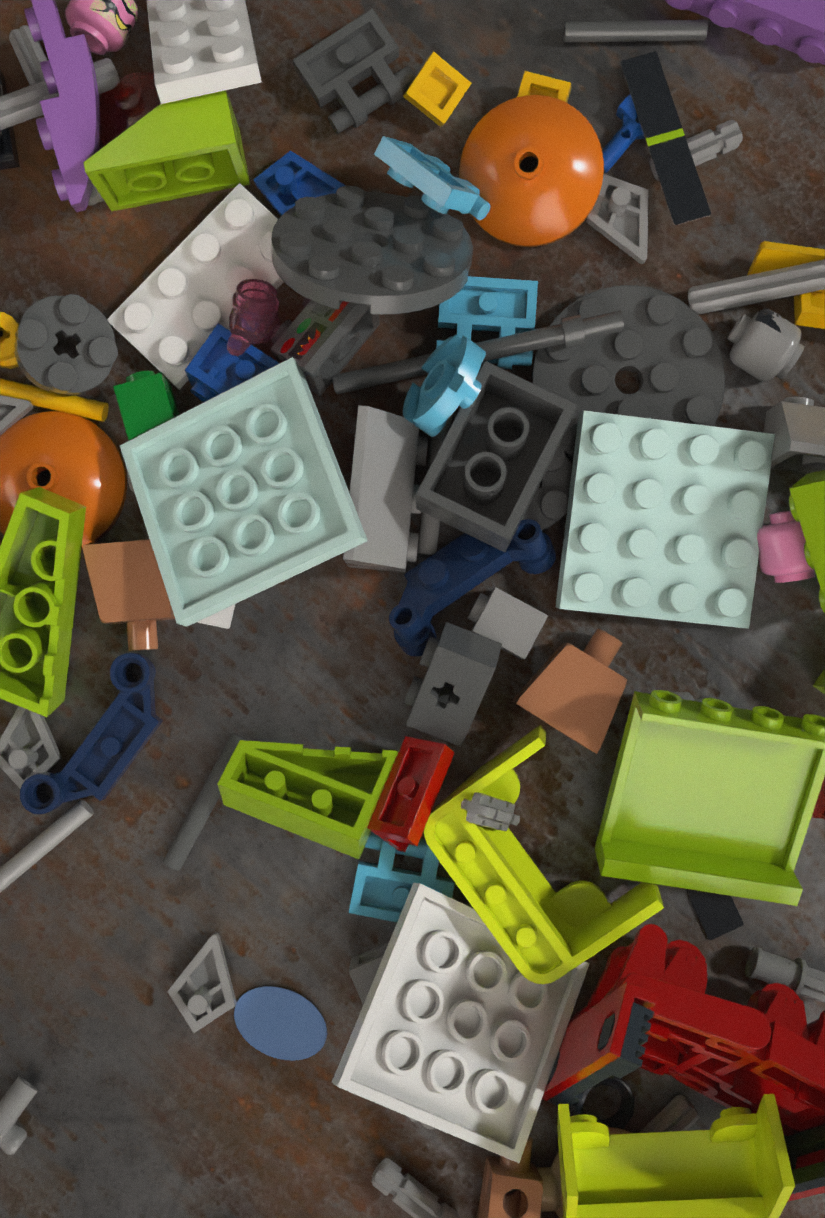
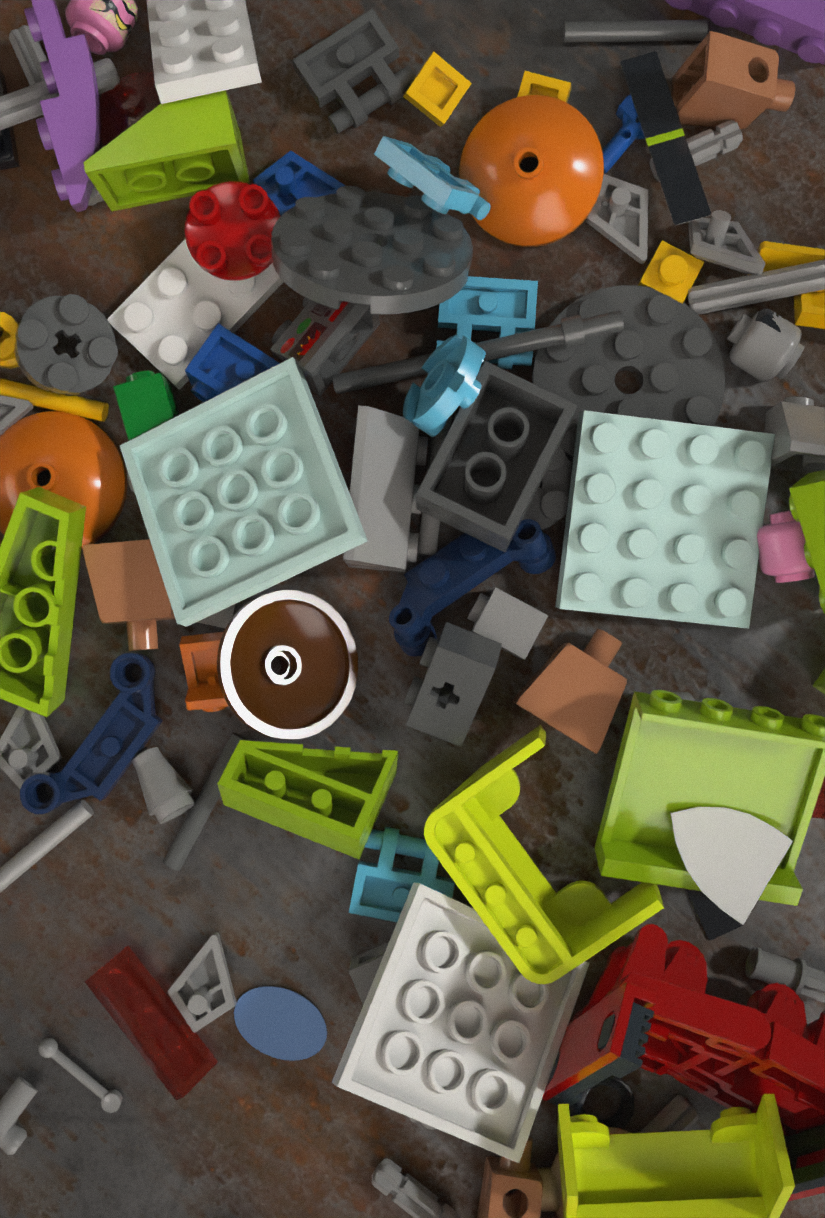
(111, 1098): none -> light grey hinge
(151, 1022): none -> clear red plate
(162, 787): none -> light grey cone
(200, 666): none -> orange bracket
(231, 230): none -> red dish
(253, 315): clear pink animal -> none
(315, 661): none -> reddish brown dish
(410, 792): red panel -> none
(490, 812): light grey axle -> none
(671, 272): none -> yellow plate
(724, 243): none -> light grey piece
(729, 82): none -> nougat torso
(729, 855): none -> white sticker

